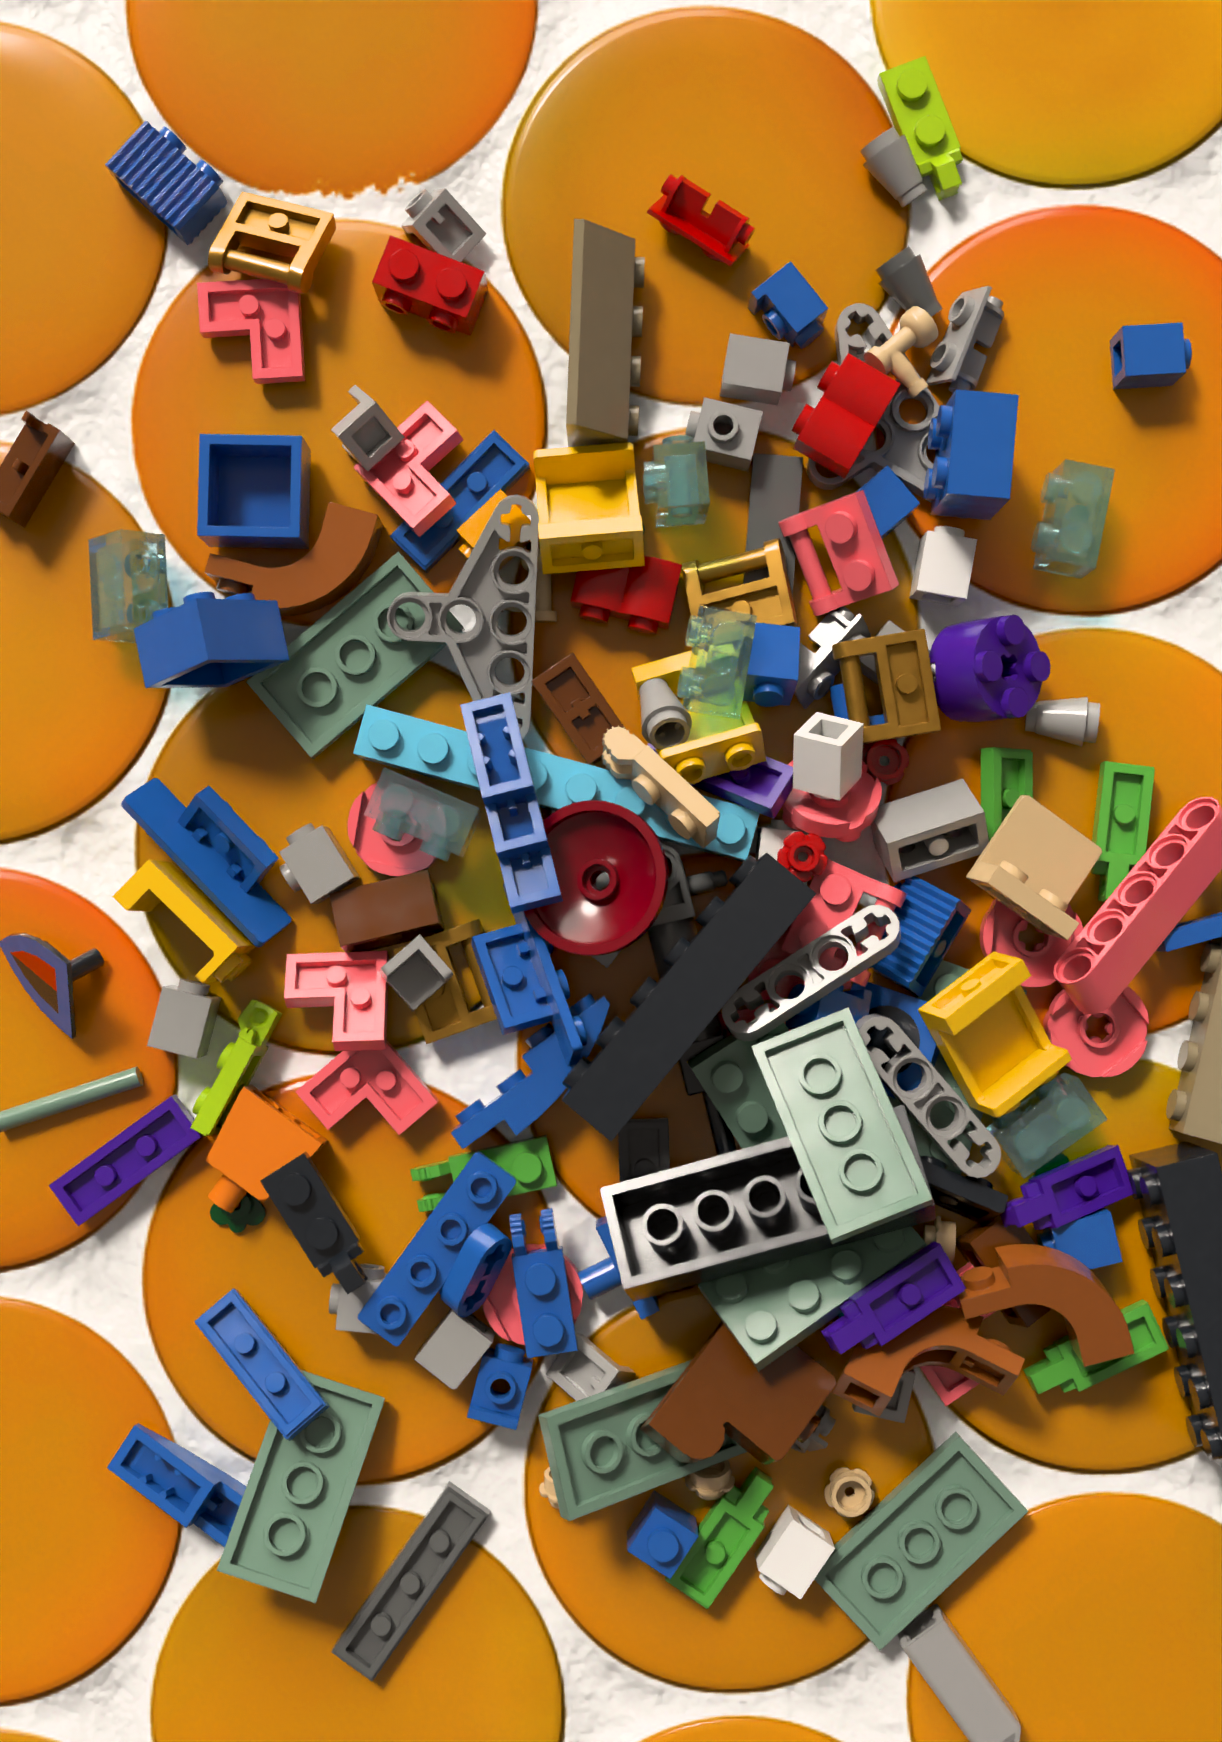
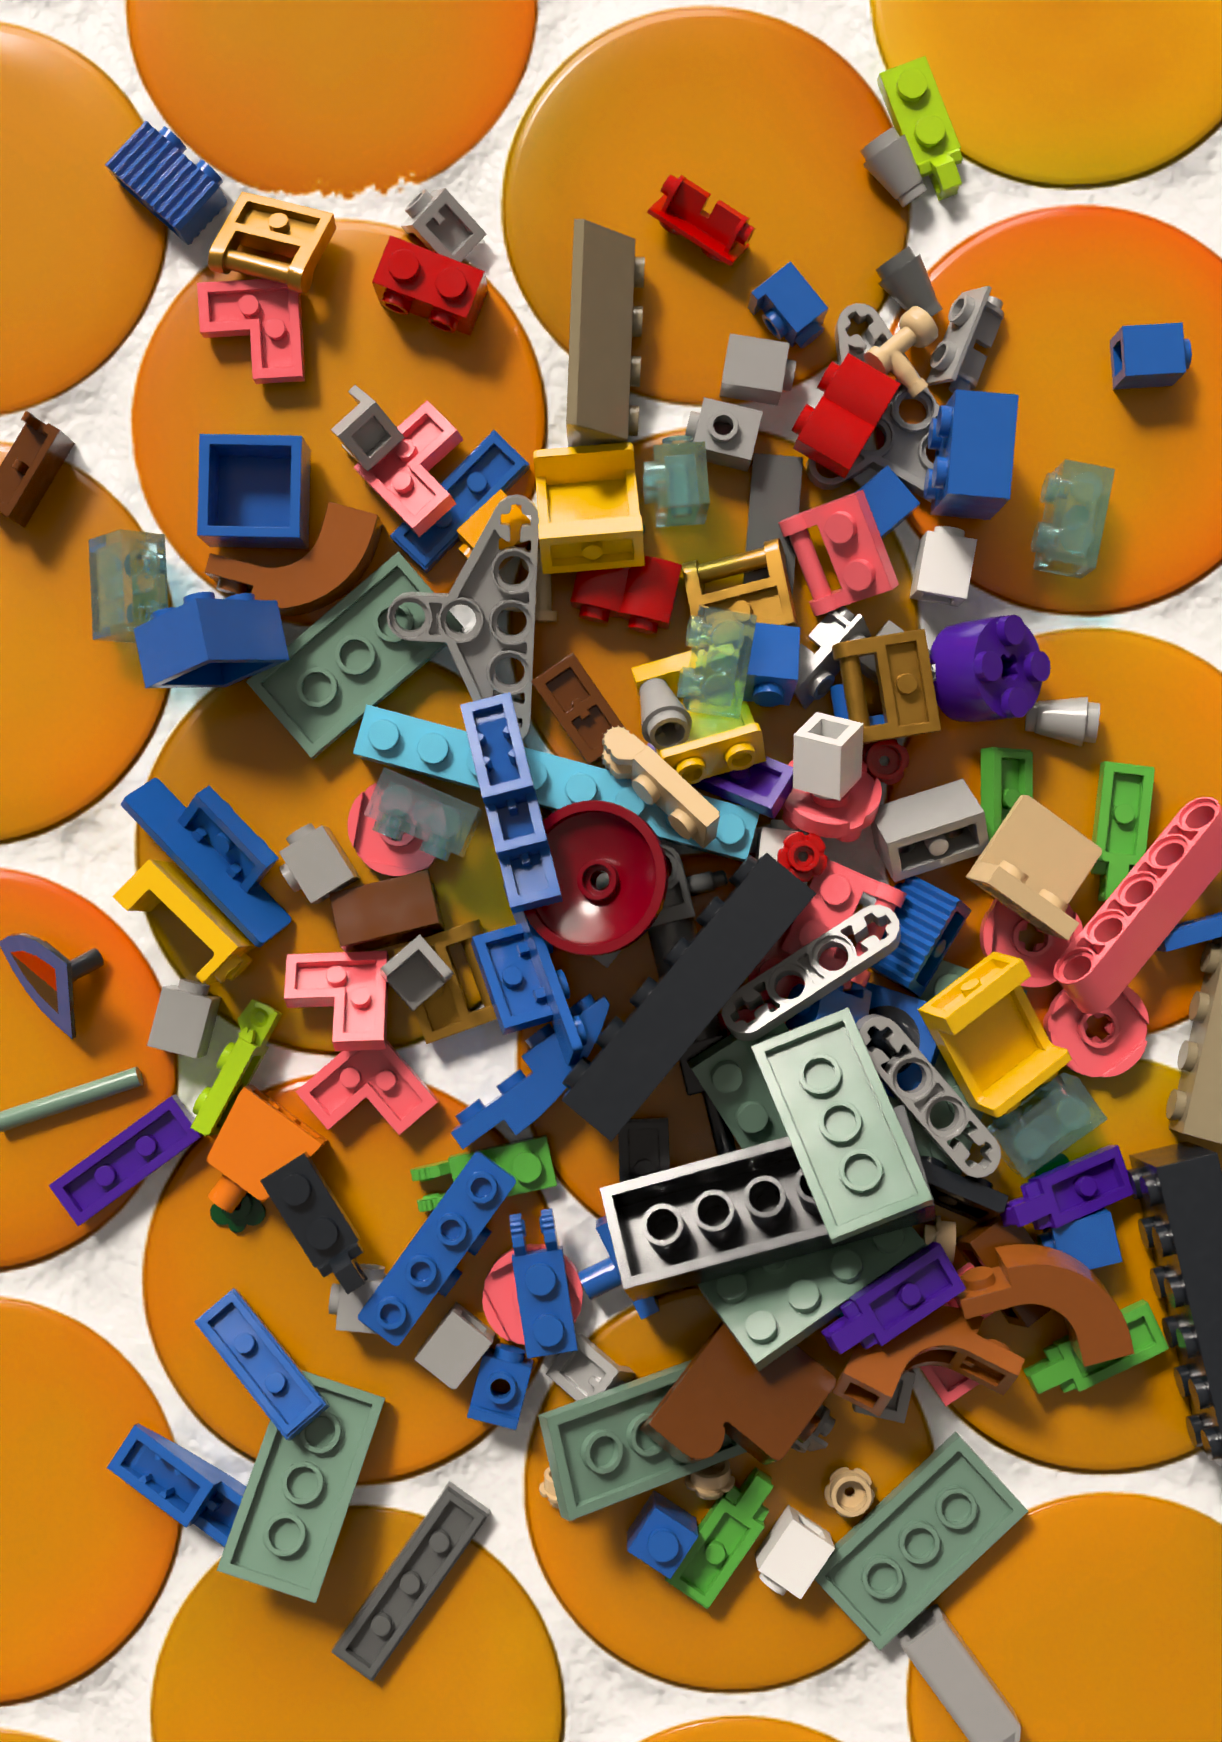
(476, 1270): blue beam -> none

